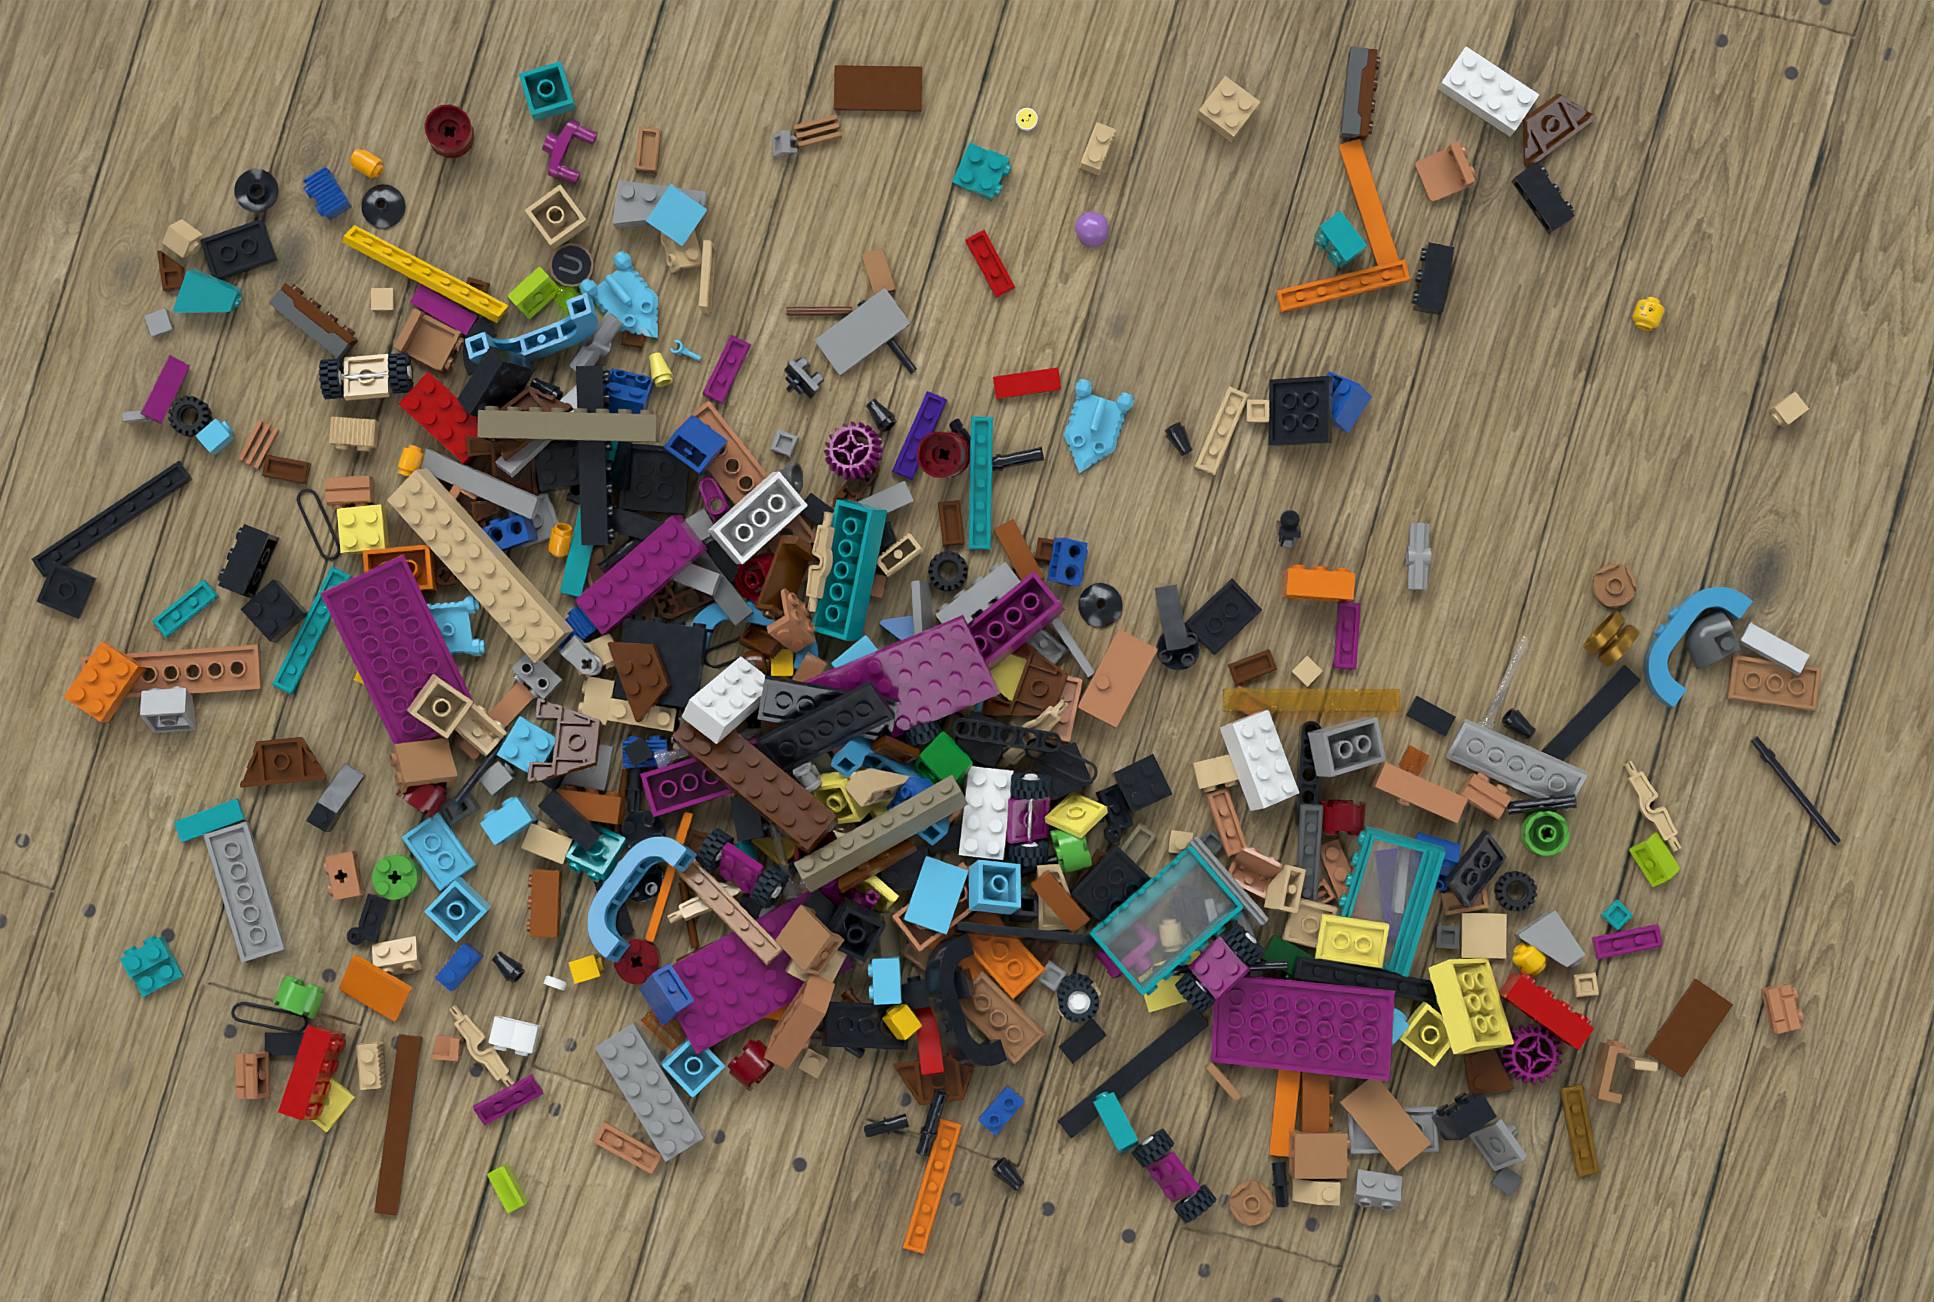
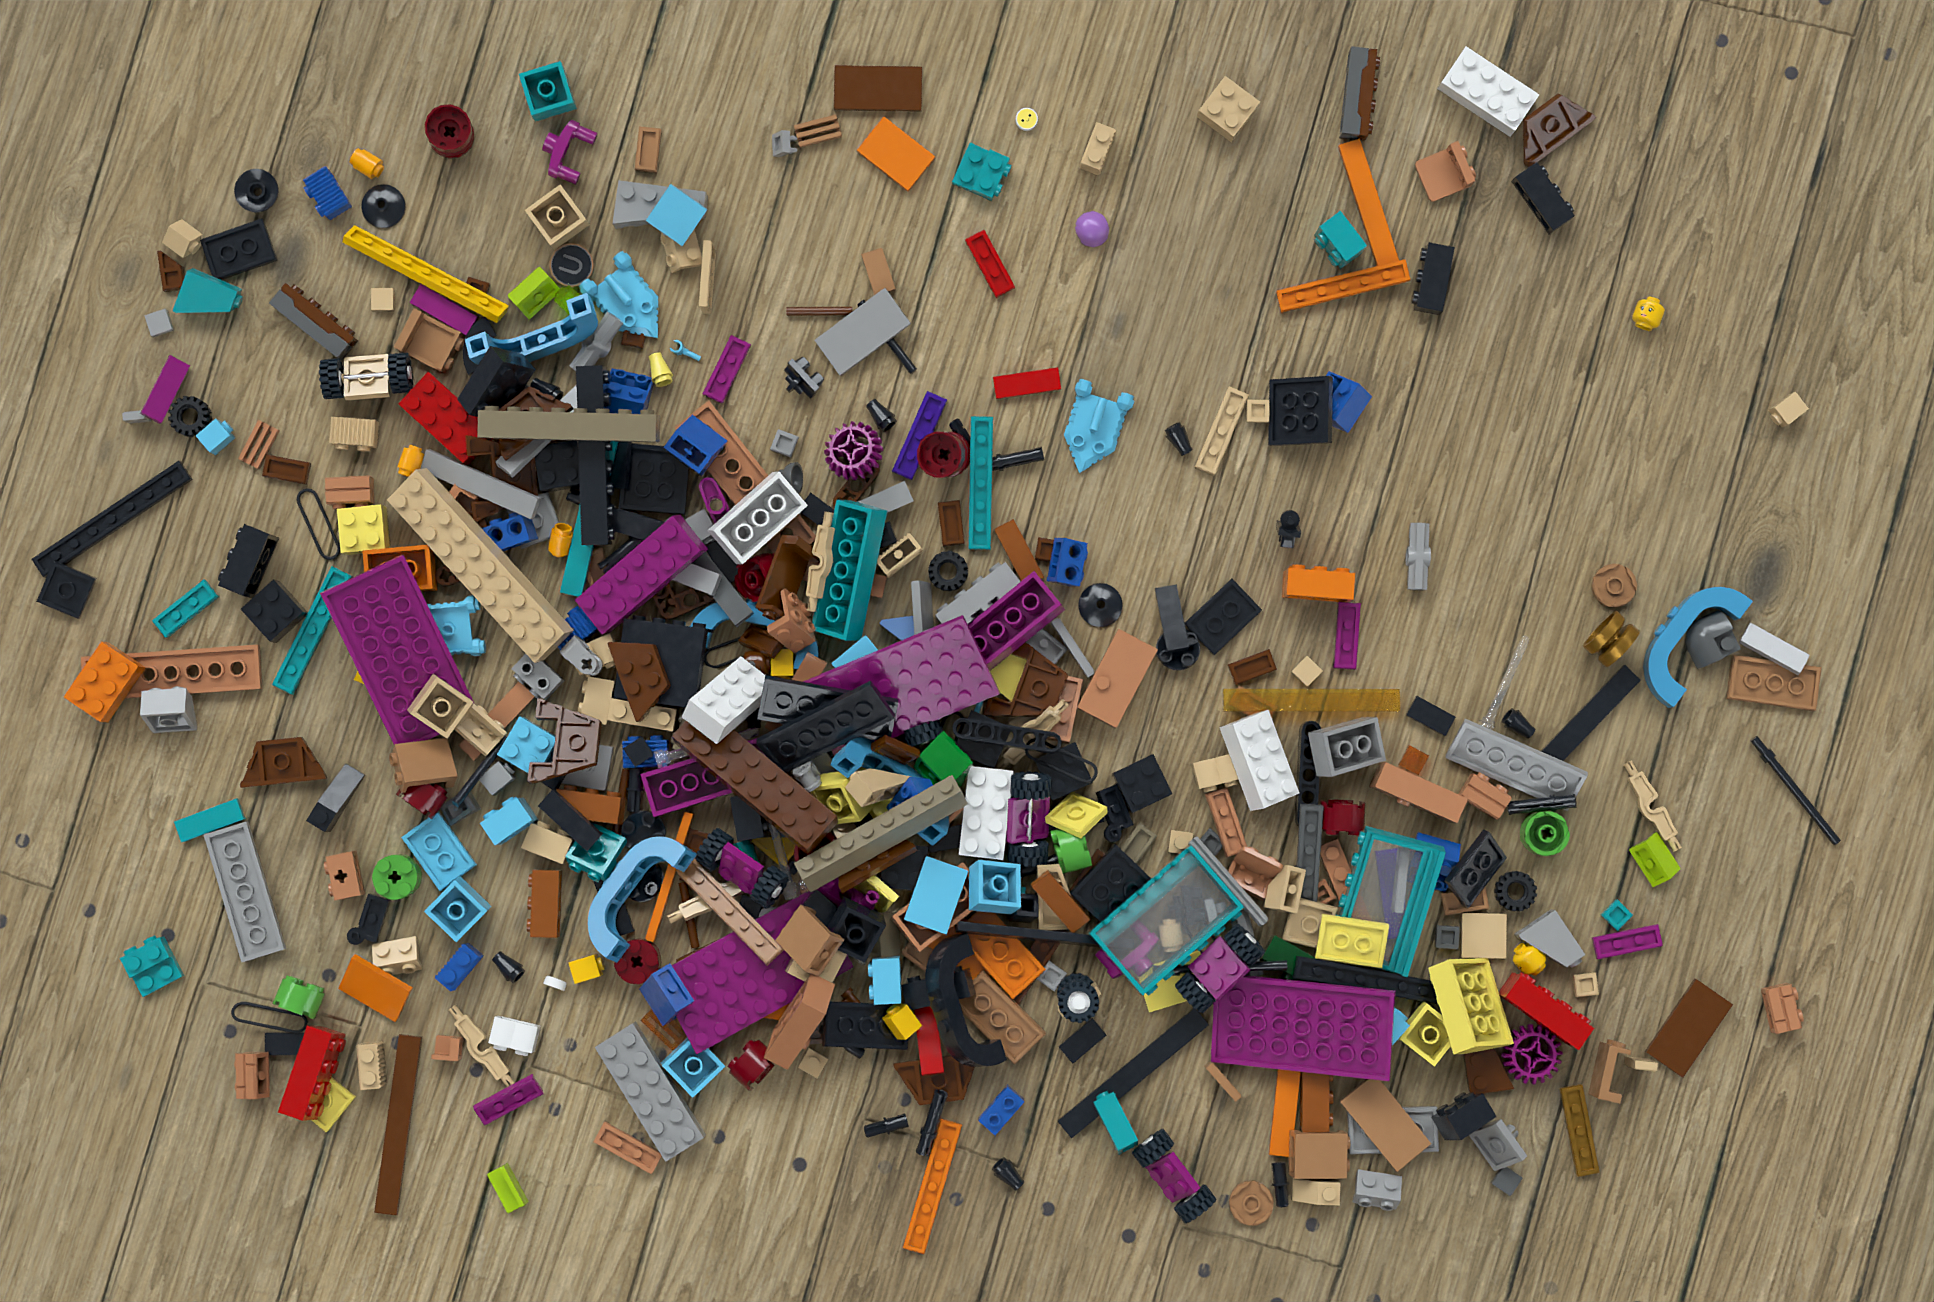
(896, 154): none -> orange tile

